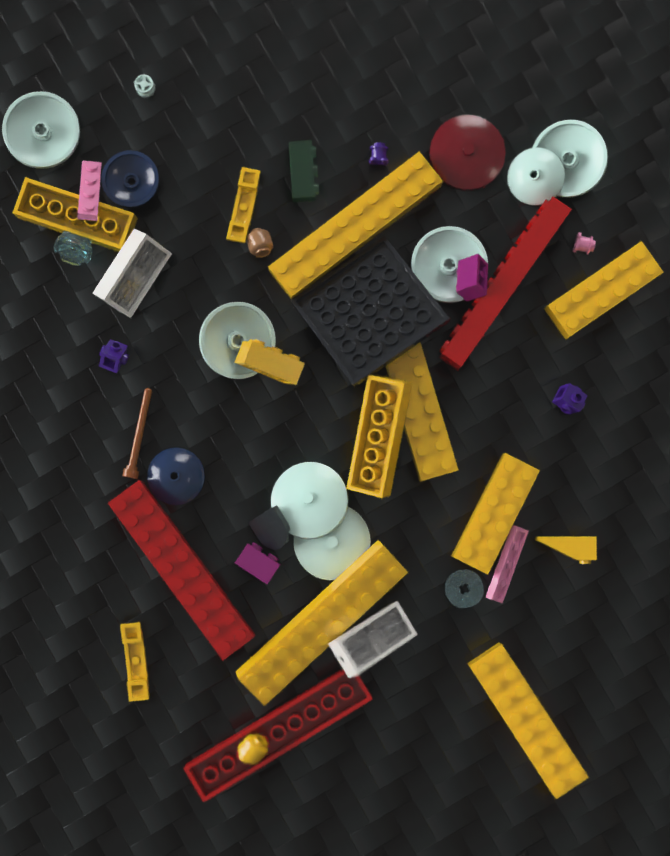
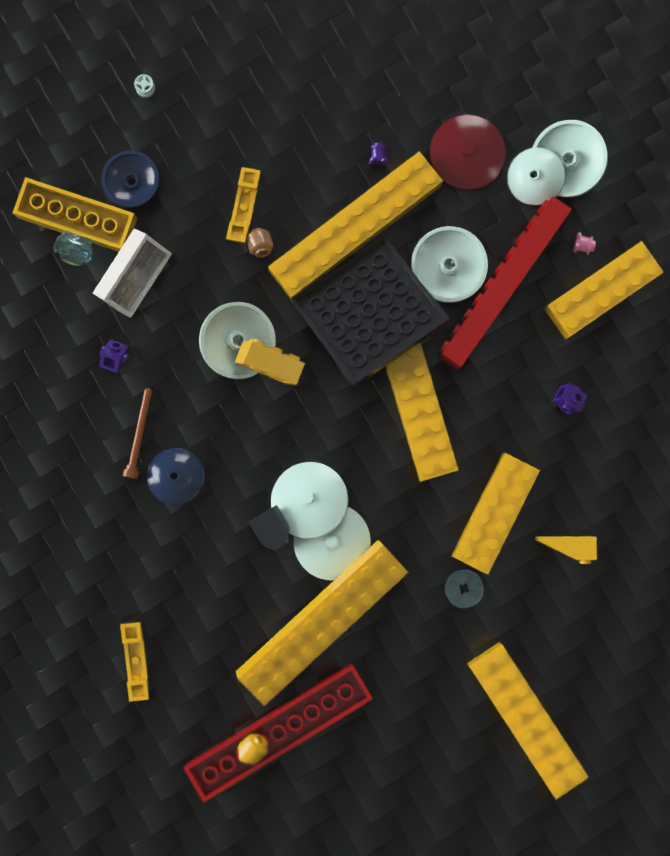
(41, 129): light aqua dish -> none
(89, 190): bright pink plate -> none
(181, 569): red brick -> none
(258, 563): magenta brick -> none
(303, 171): clear green brick -> none
(372, 639): brick -> none
(379, 435): yellow brick -> none
(472, 277): magenta brick -> none
(507, 564): bright pink plate -> none

